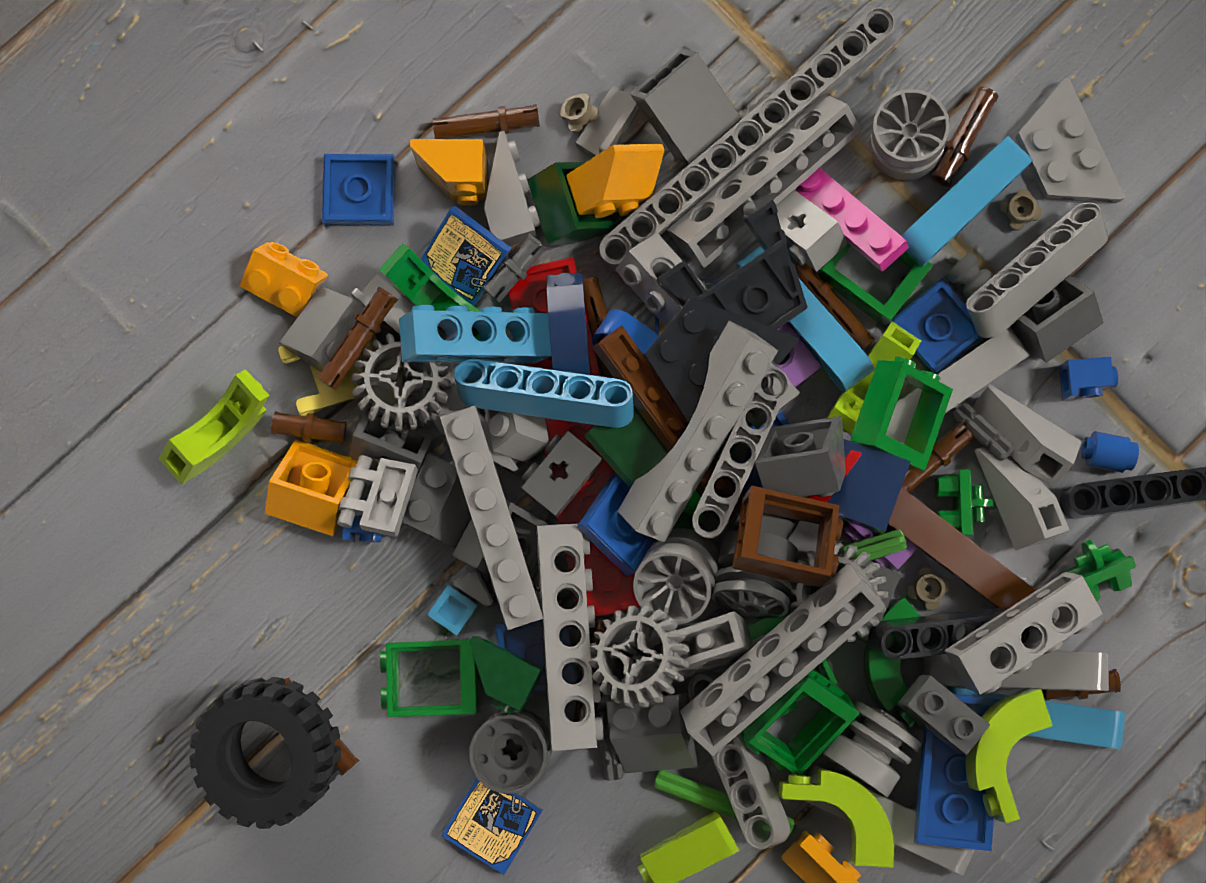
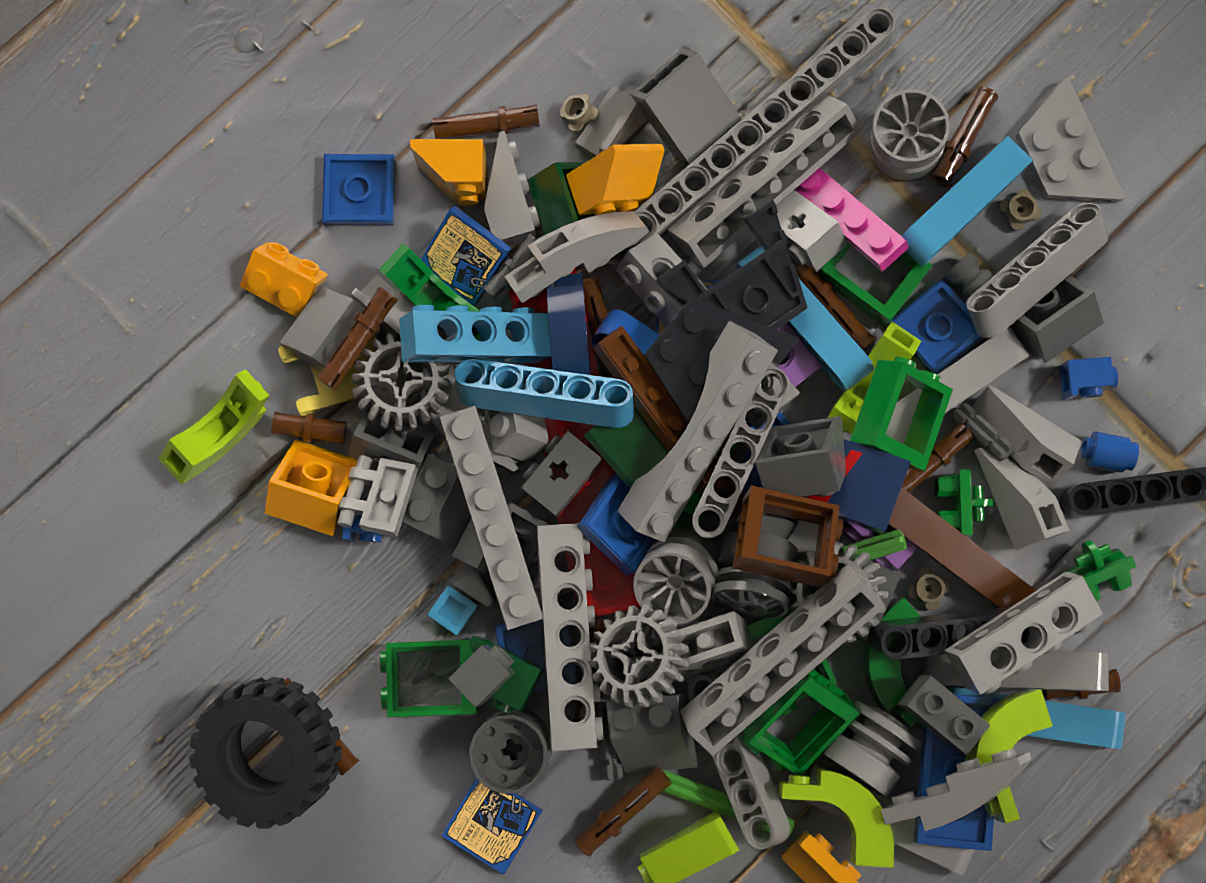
(483, 674): none -> dark grey brick
(584, 241): none -> light grey slope
(591, 840): none -> reddish brown pin
(962, 793): none -> light grey slope

